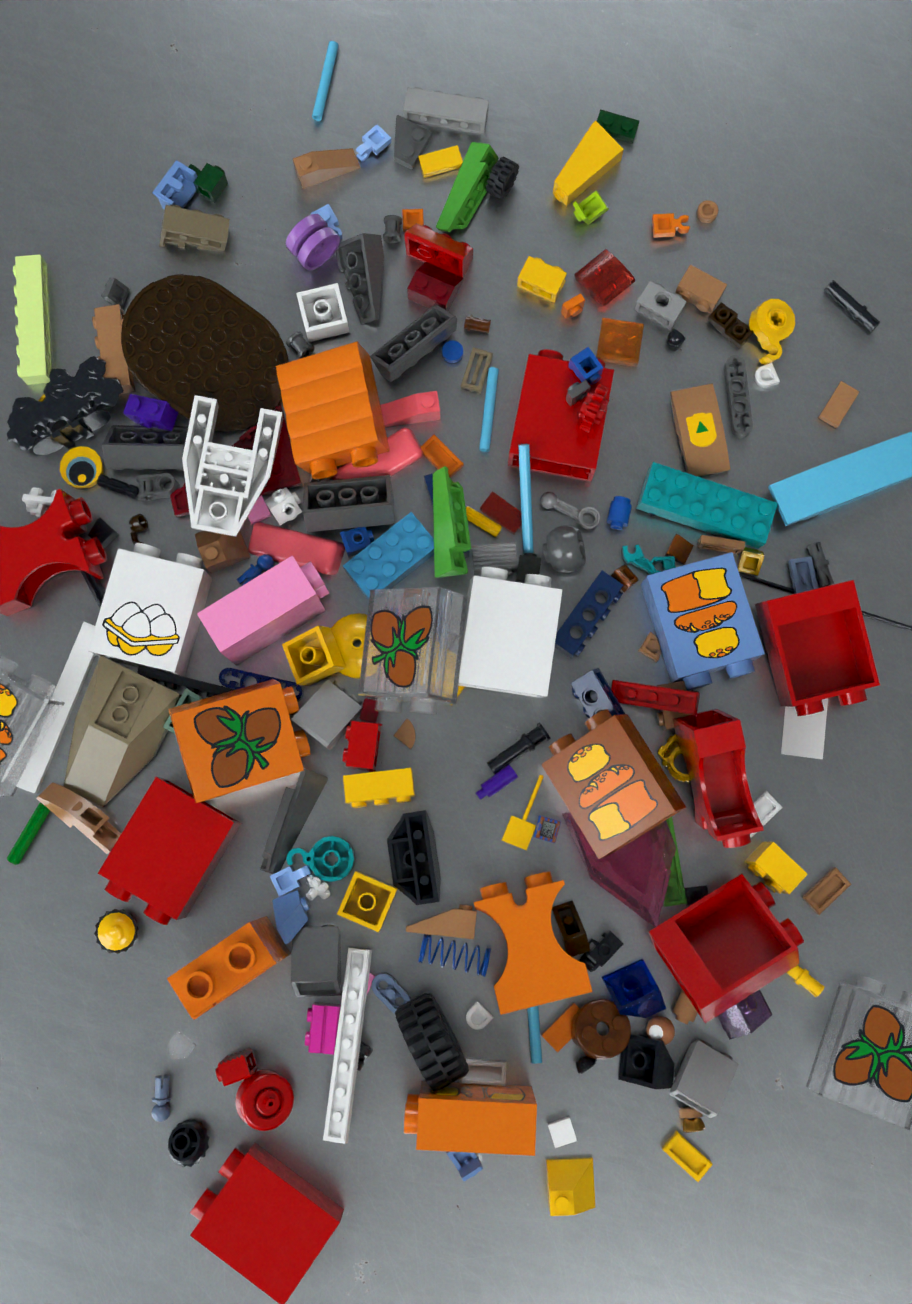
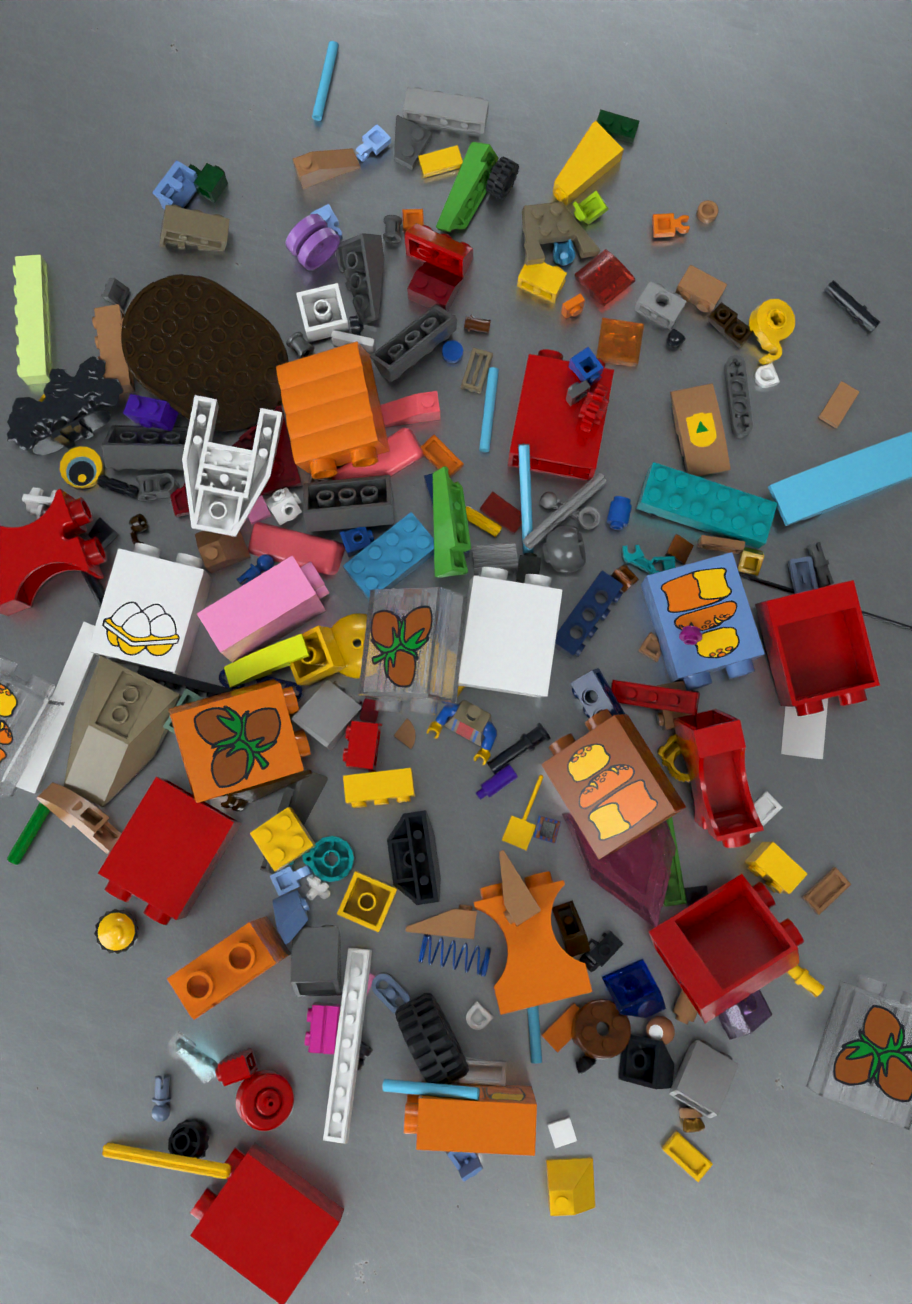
(166, 1160): none -> yellow axle
(199, 1062): none -> clear light blue slope
(261, 790): none -> dark brown flag
(266, 660): none -> neon yellow slope
(282, 839): none -> yellow brick
(341, 338): none -> white tile
(356, 325): none -> black tile
(431, 1089): none -> medium azure piece
(468, 722): none -> torso
(517, 898): none -> medium nougat slope
(552, 224): none -> dark tan wing
(563, 253): none -> dark azure arm
(564, 511): none -> light grey axle
(690, 635): none -> magenta plate

